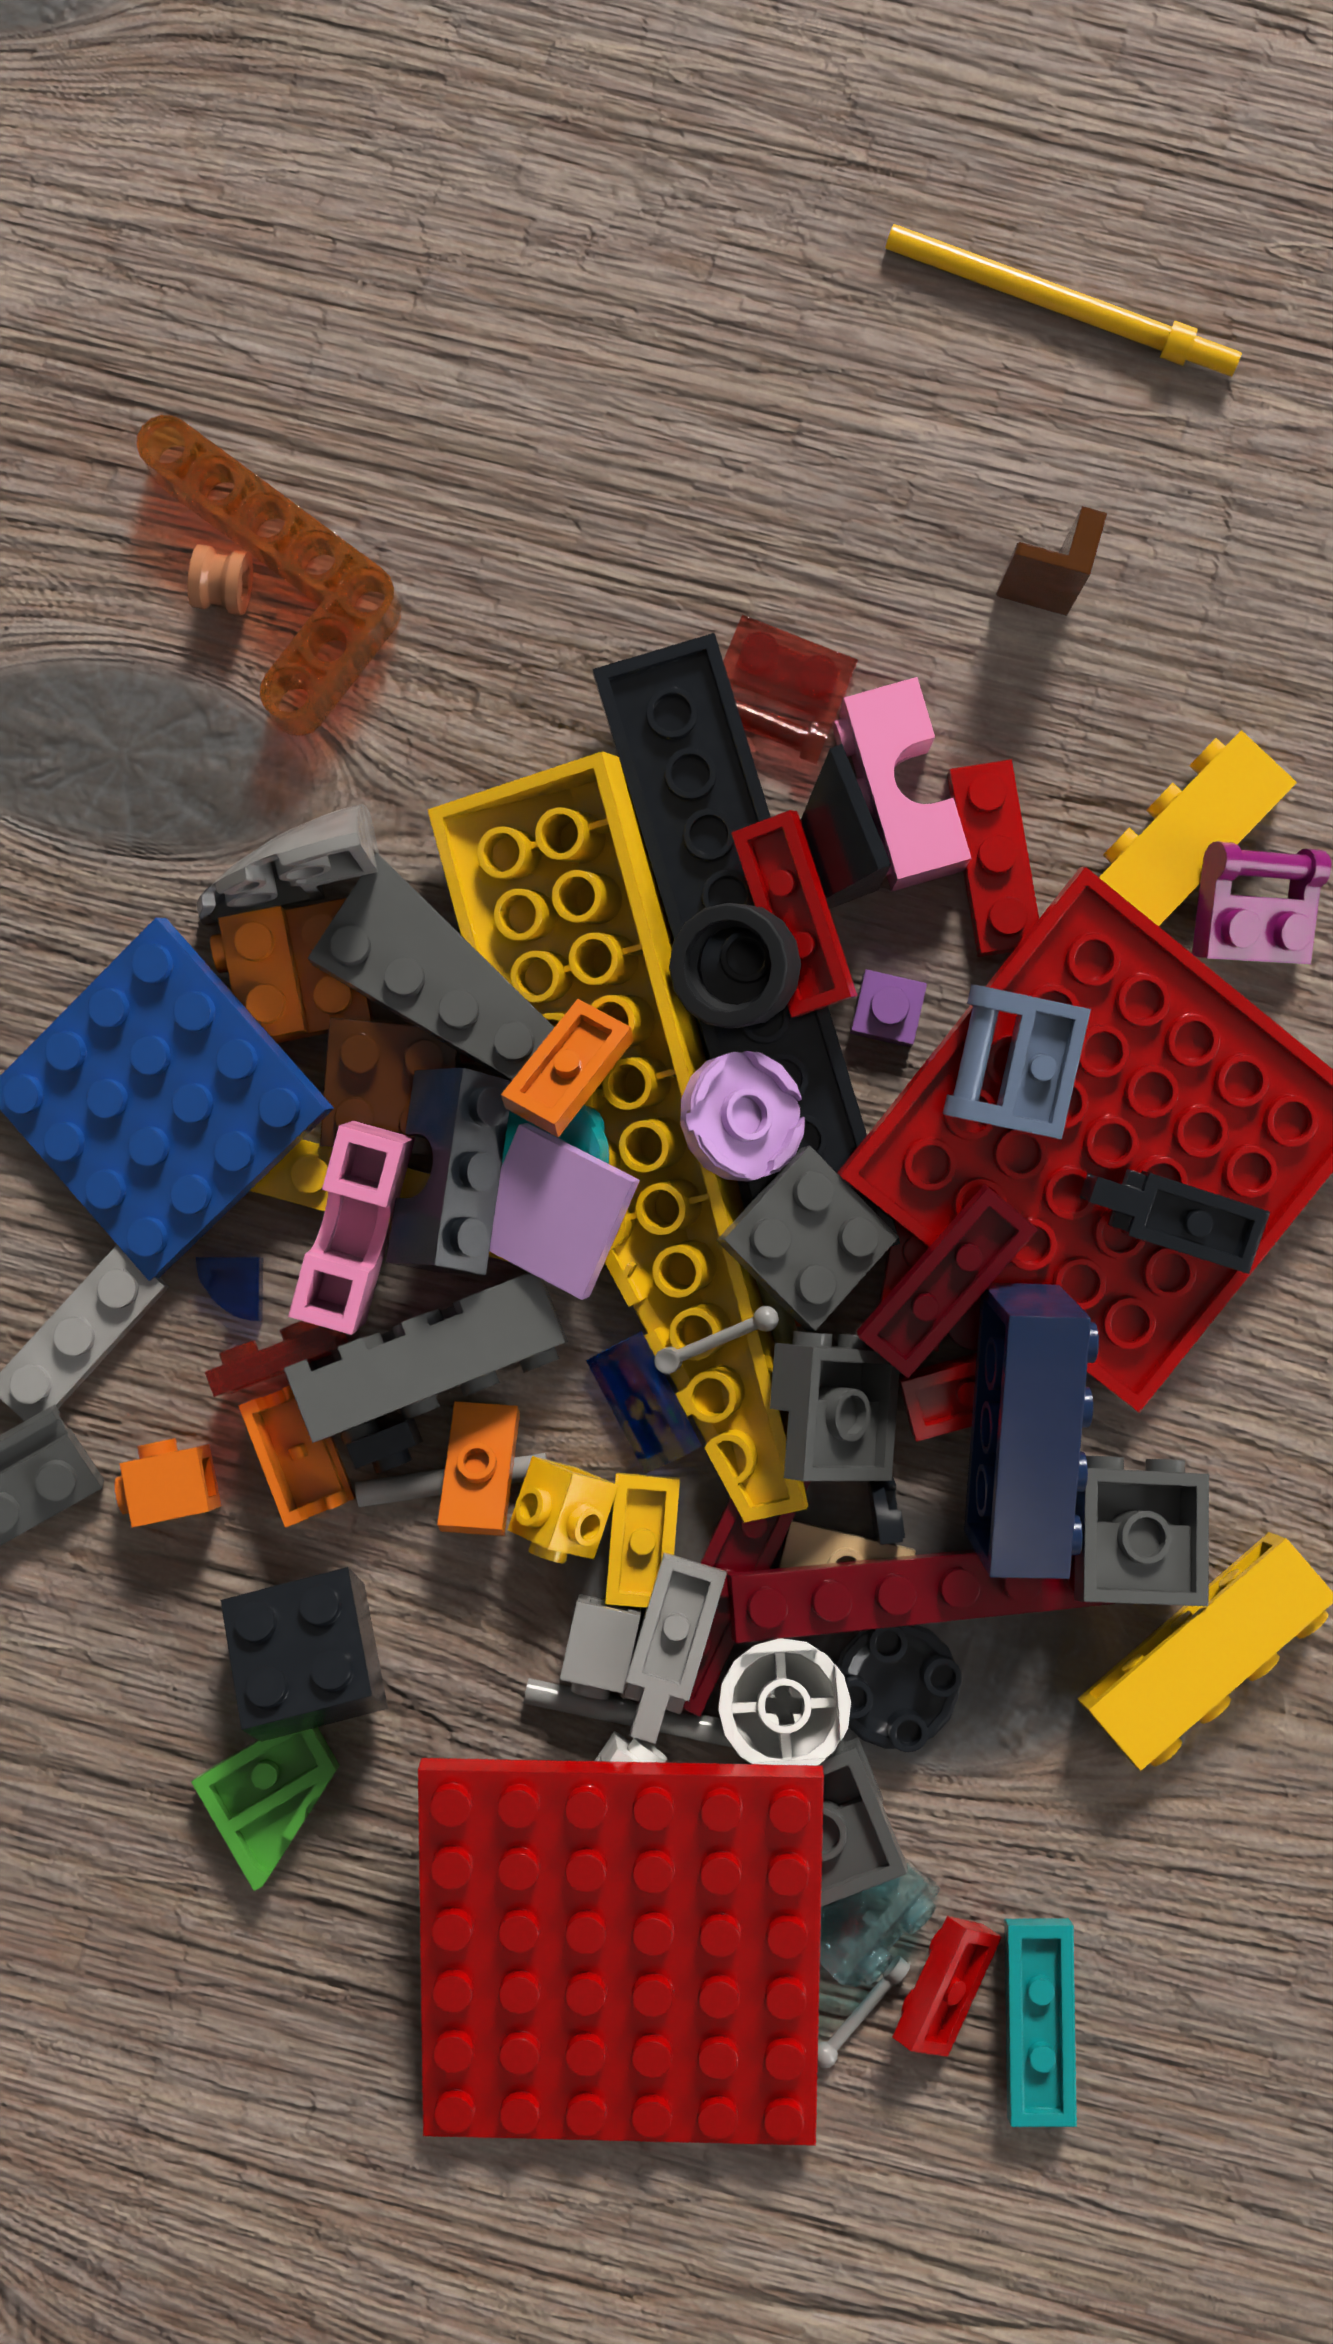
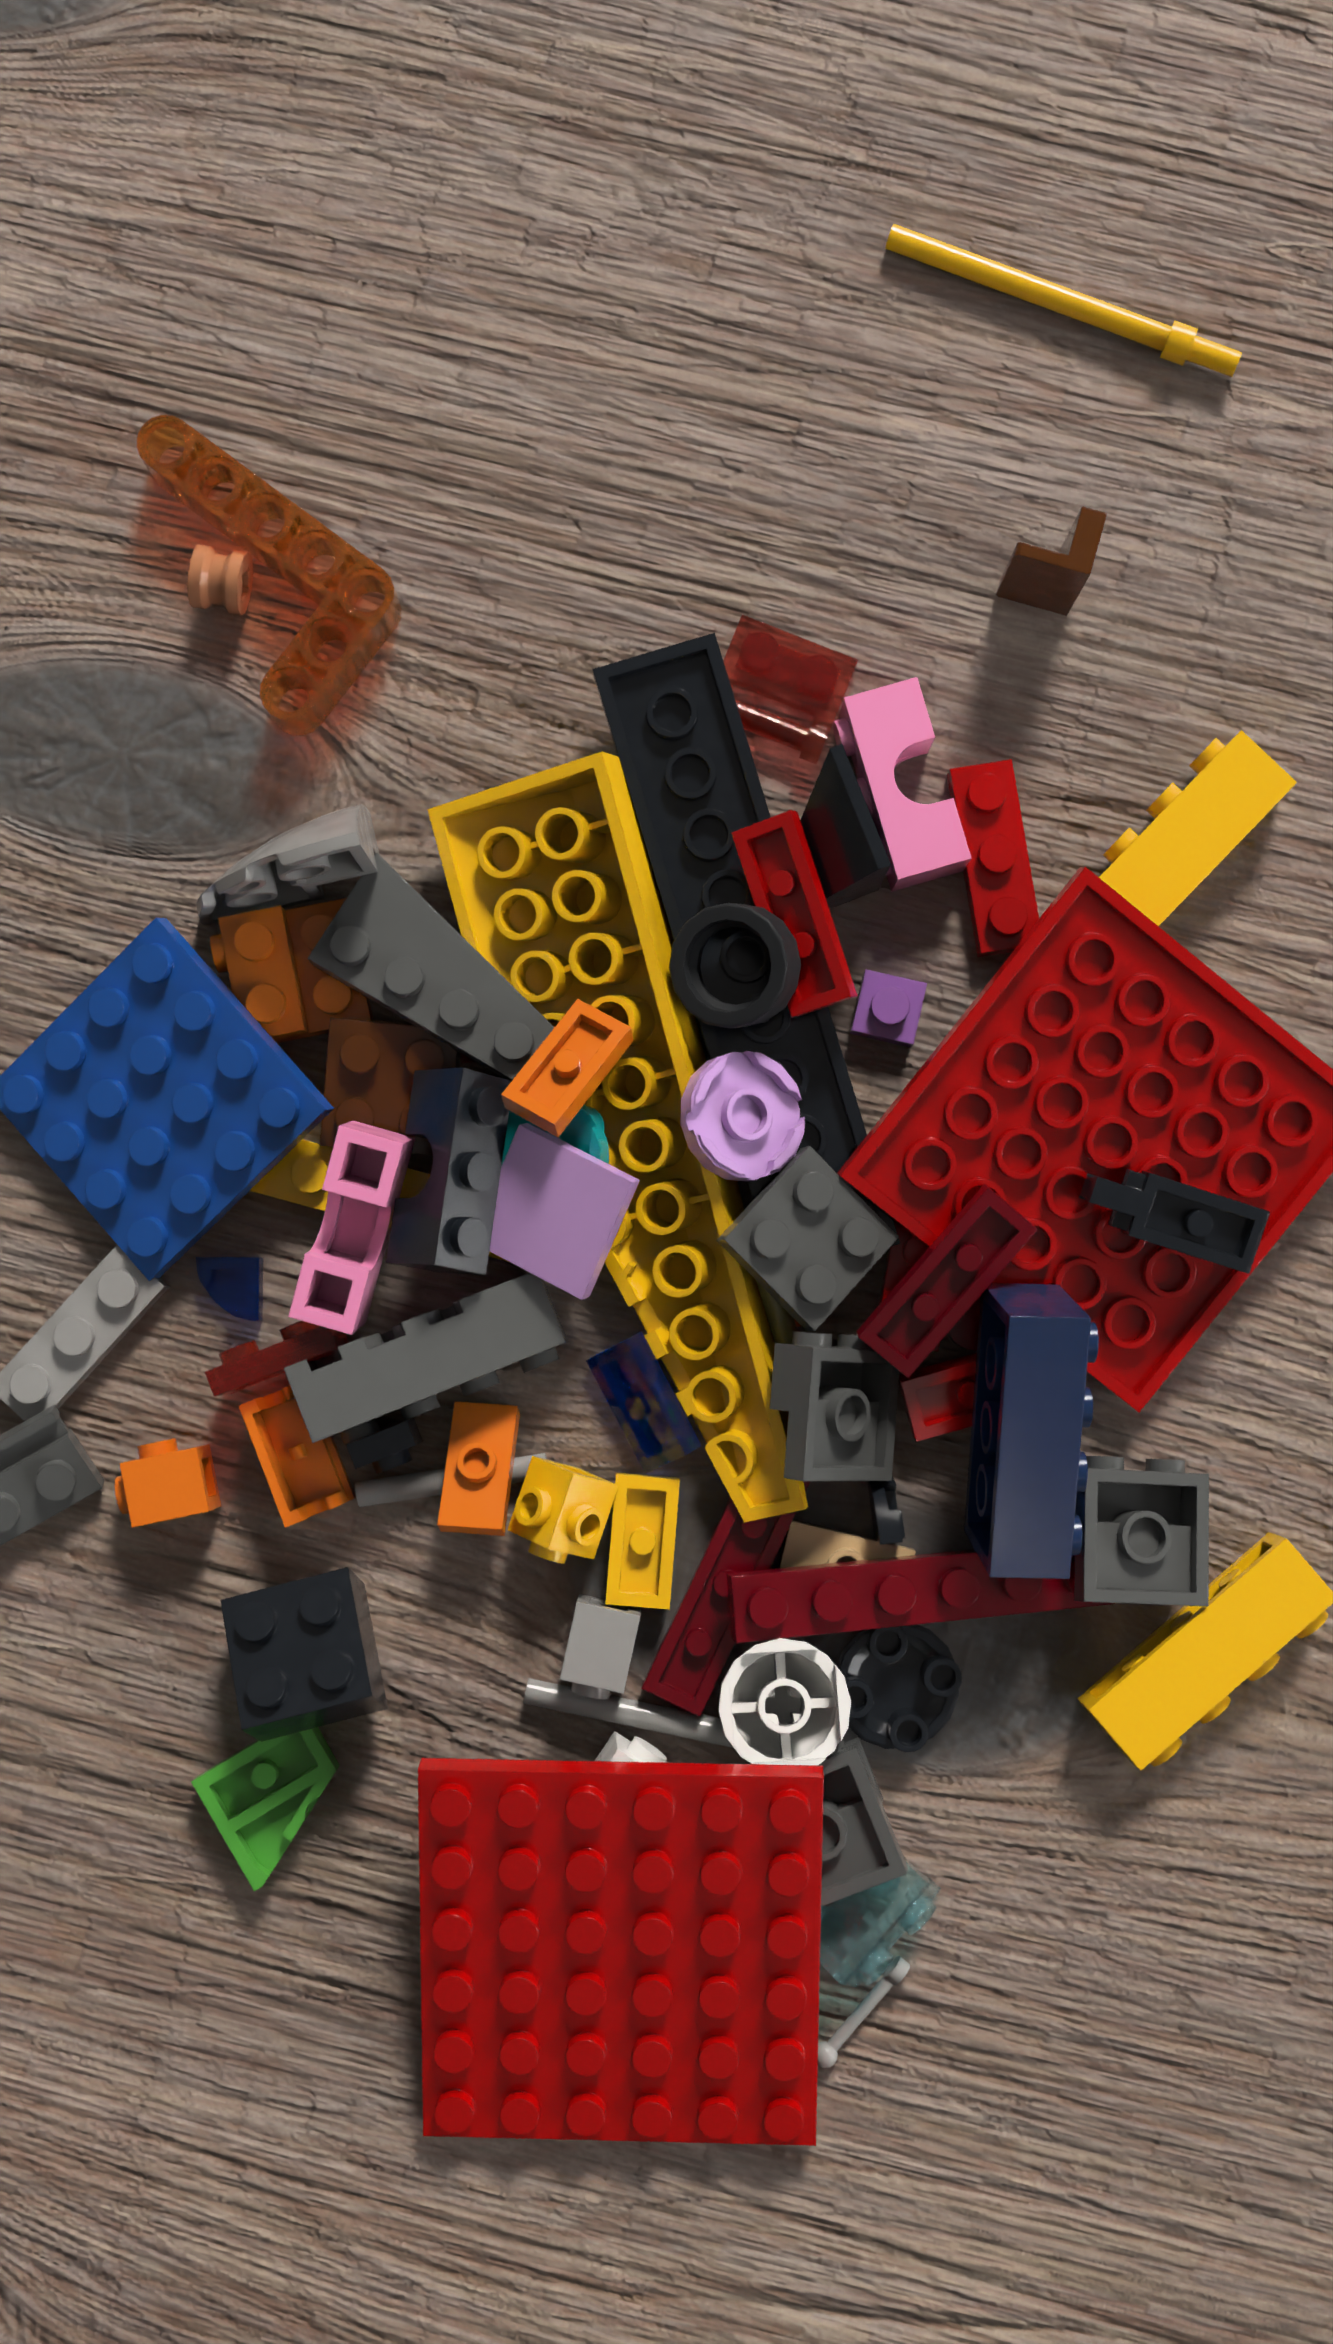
(670, 1359): light grey hinge -> none
(671, 1641): light grey hinge -> none
(946, 1986): red plate -> none
(1037, 1068): sand blue plate -> none
(1040, 2022): teal plate -> none
(1258, 926): magenta plate -> none

